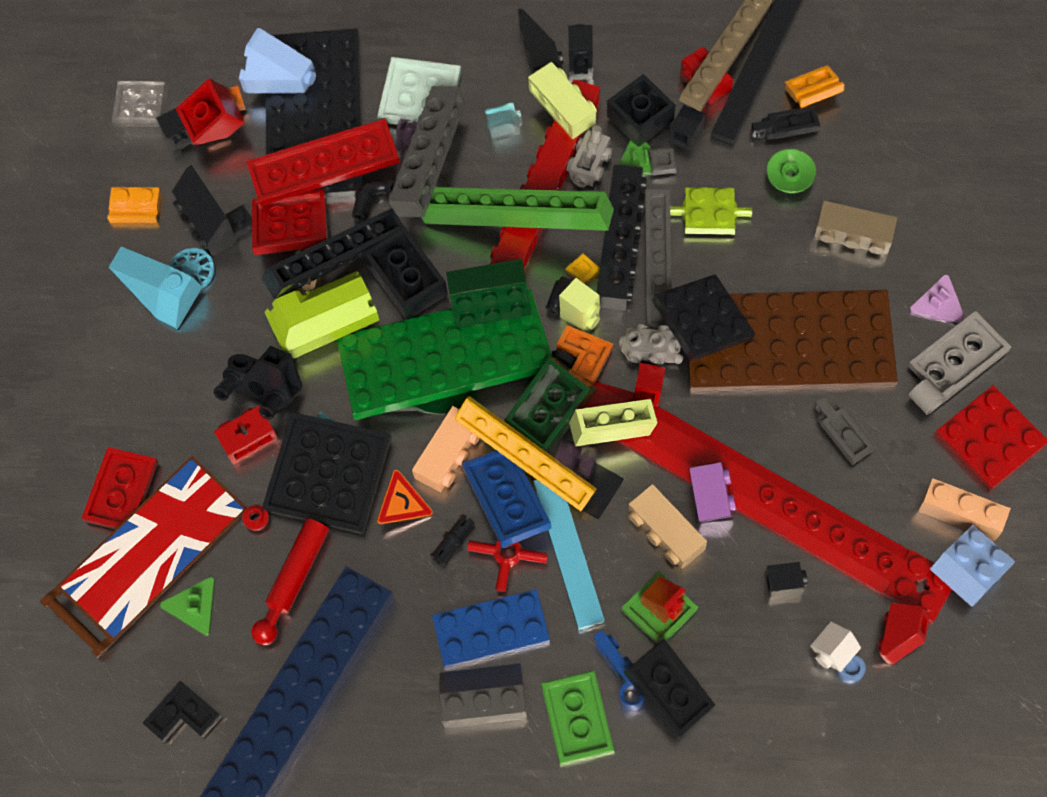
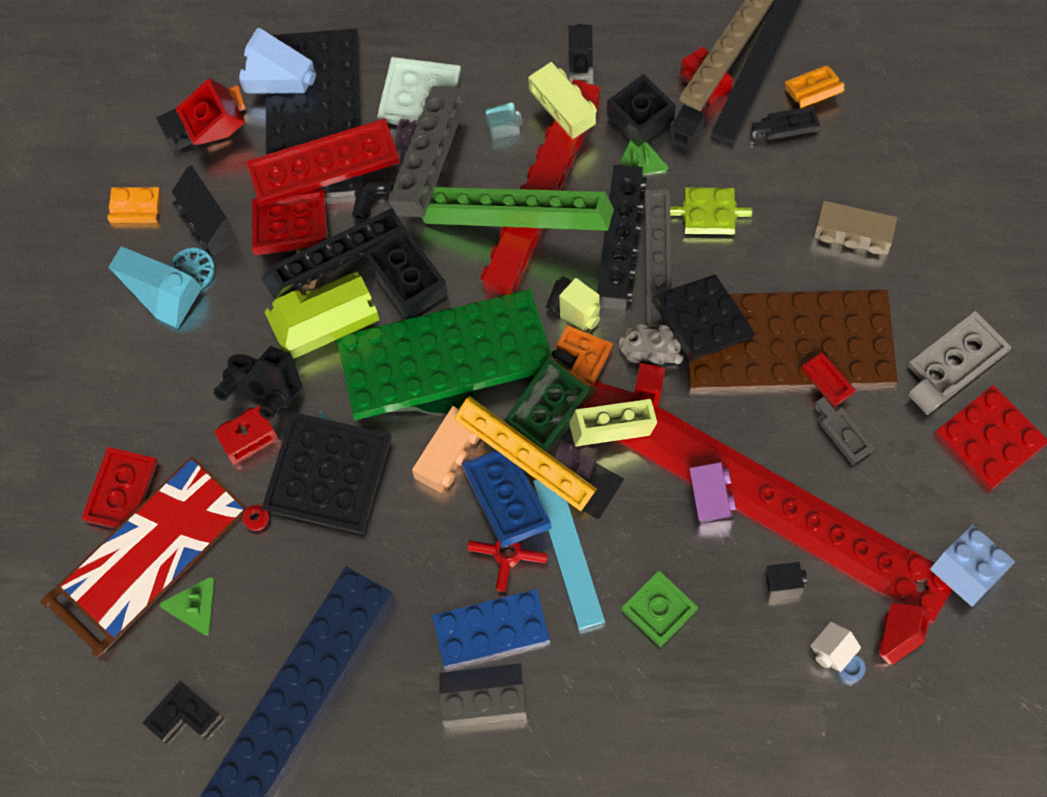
(138, 103): clear plate -> none
(239, 220): black plate -> none
(290, 579): red piece -> none
(401, 502): piece -> none
(452, 539): black pin -> none
(488, 293): dark green brick -> none
(538, 44): black slope -> none
(577, 717): bright green tile -> none
(583, 269): yellow tile -> none
(590, 155): light grey brick -> none
(608, 647): blue plate -> none
(662, 161): dark grey tile -> none
(664, 599): red slope -> none
(666, 527): tan brick -> none
(669, 689): black tile -> none
(792, 162): bright green dish -> none
(828, 379): none -> red tile
(940, 303): lavender piece -> none
(963, 509): light nougat brick -> none

